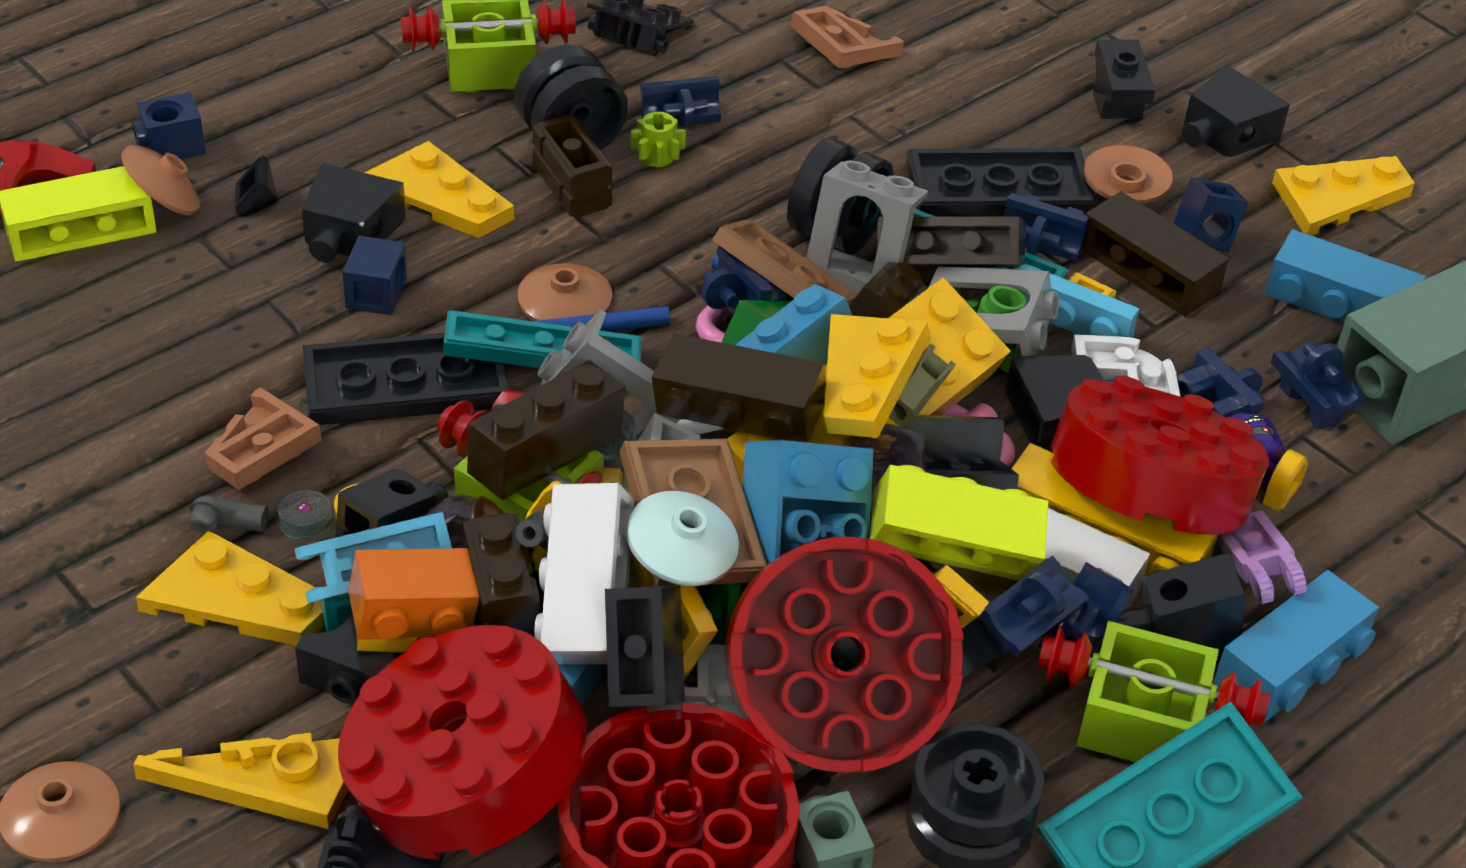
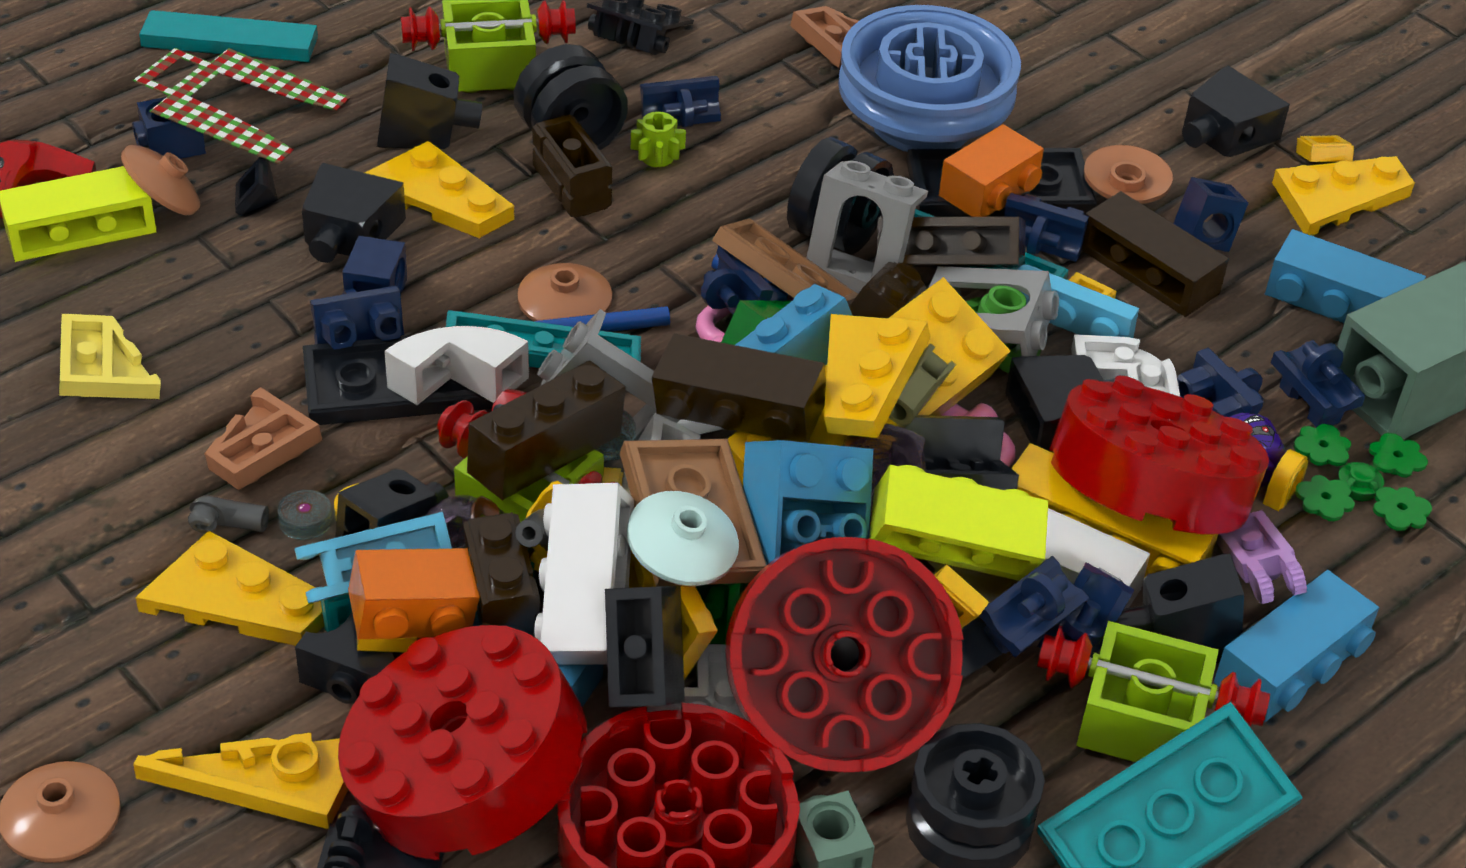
(101, 361): none -> light yellow wing
(219, 33): none -> teal tile
(220, 125): none -> piece
(358, 316): none -> dark blue hips
(422, 105): none -> black torso
(470, 355): none -> white brick
(928, 75): none -> medium blue wheel
(989, 170): none -> orange brick
(1121, 79): black brick -> none
(1324, 148): none -> yellow tile
(1362, 481): none -> green plant

